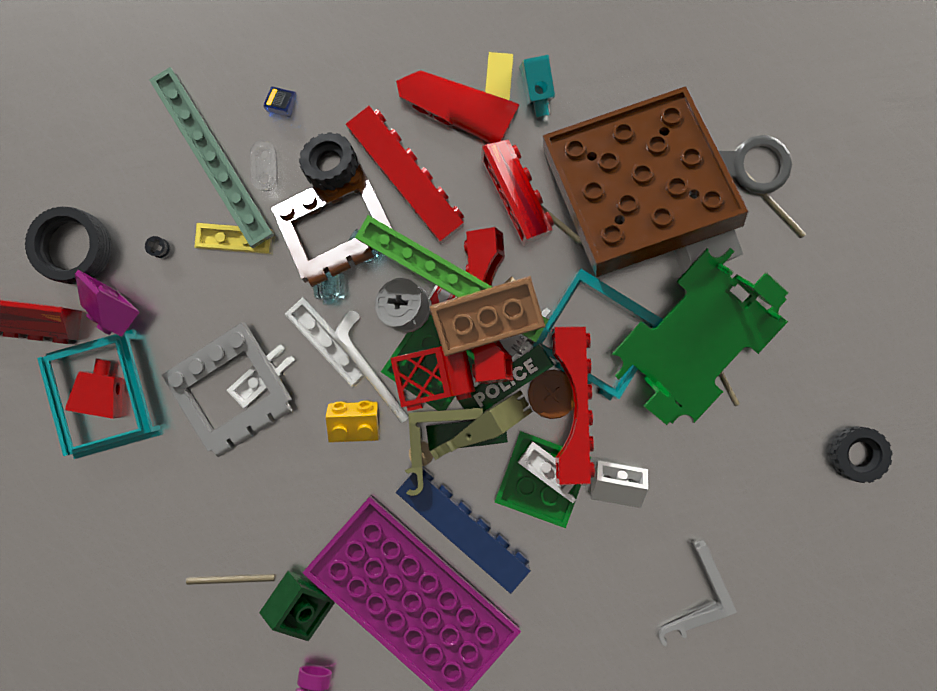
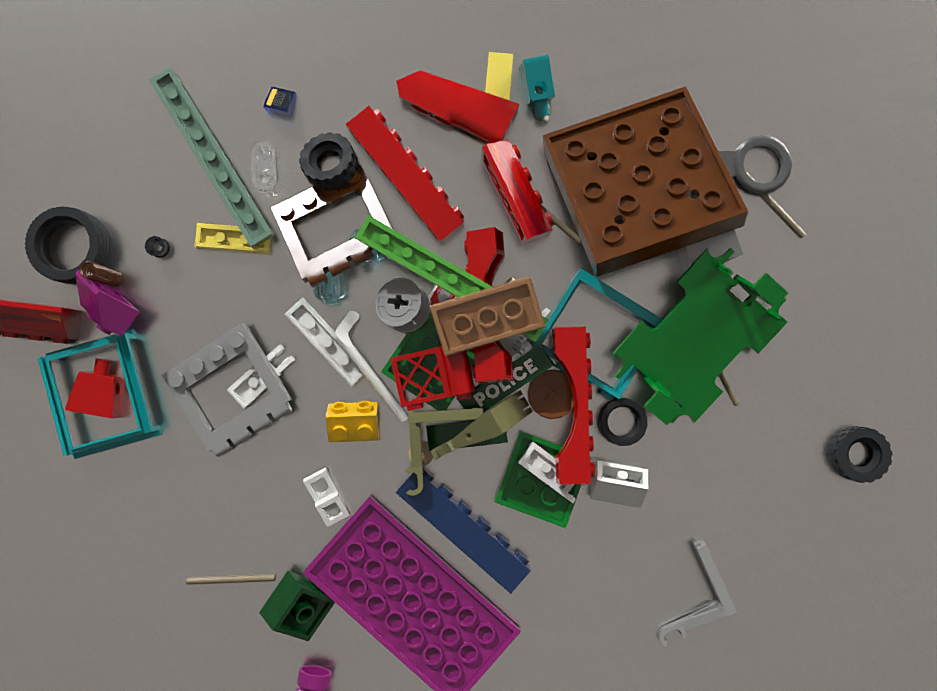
(105, 272): none -> reddish brown piece
(326, 497): none -> white slope
(640, 429): none -> black tyre

